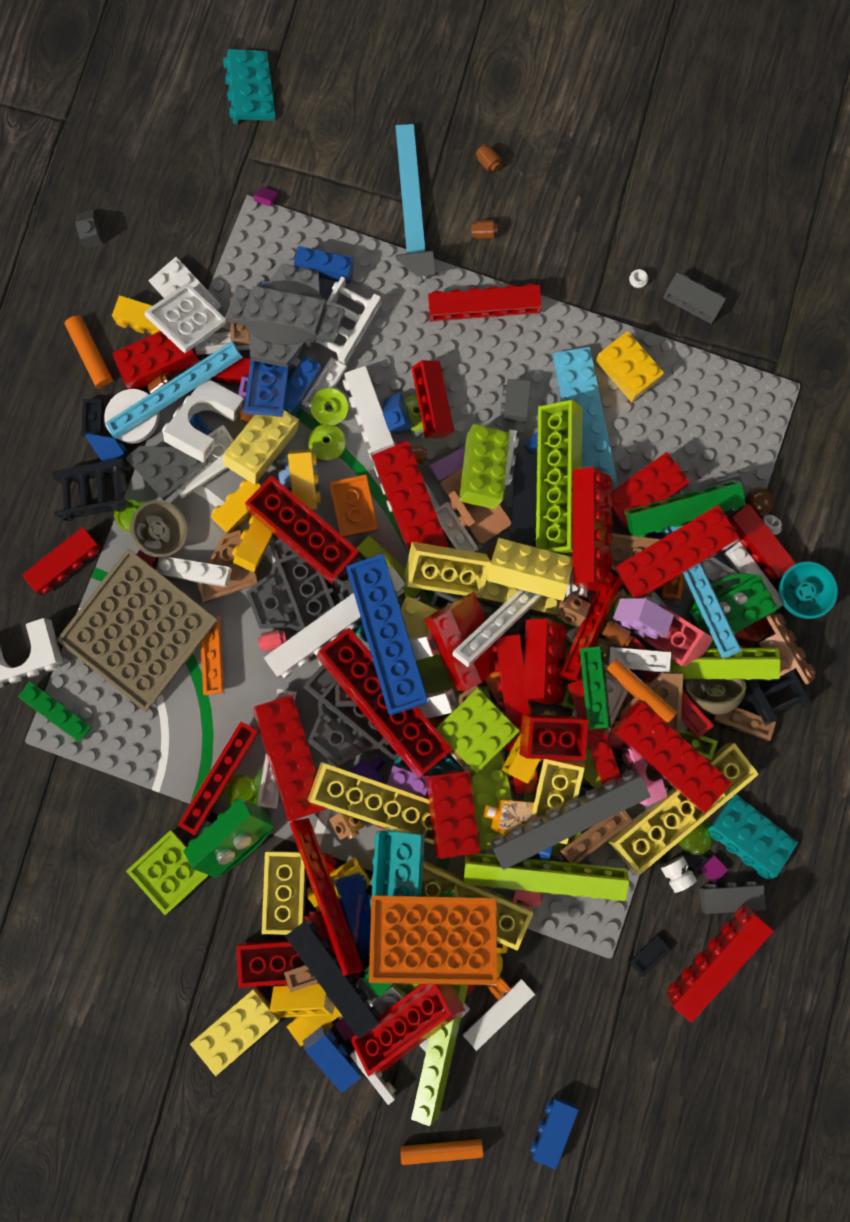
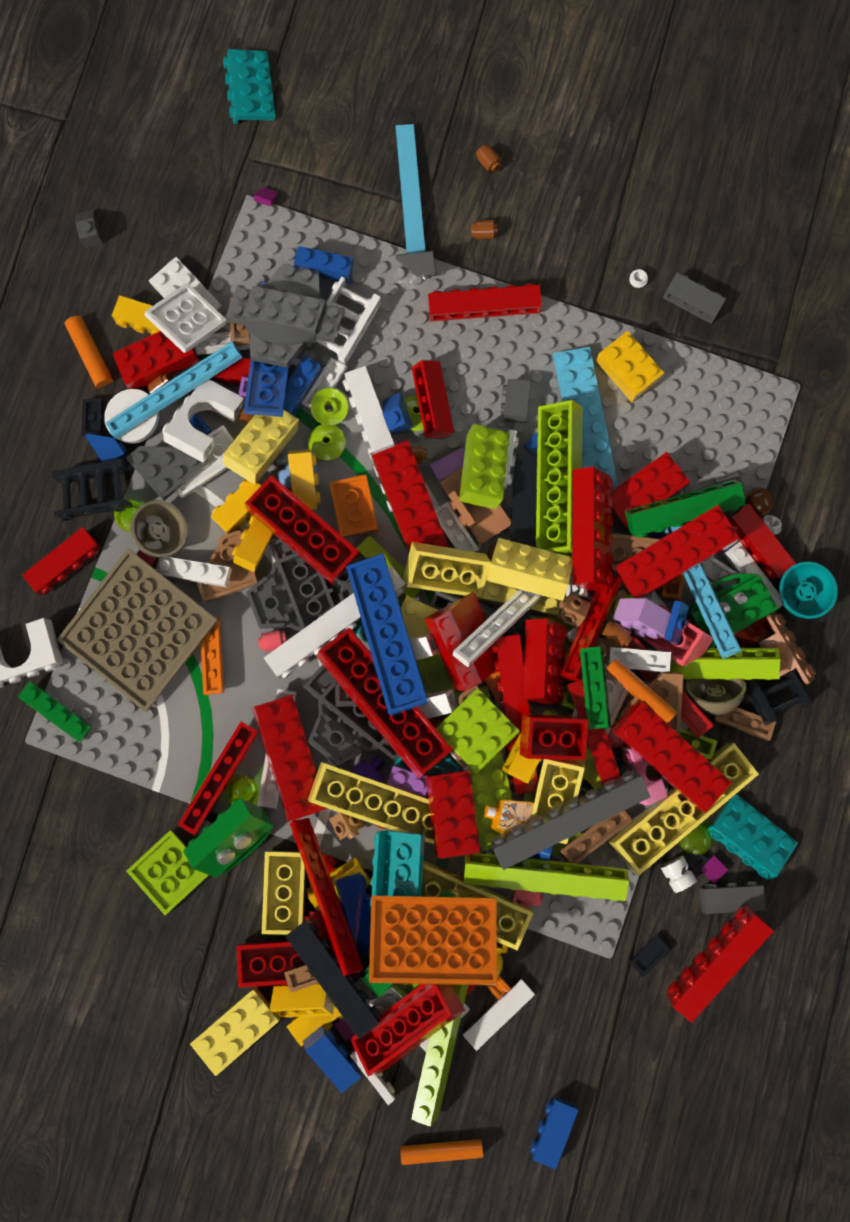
(676, 622): none -> blue plate

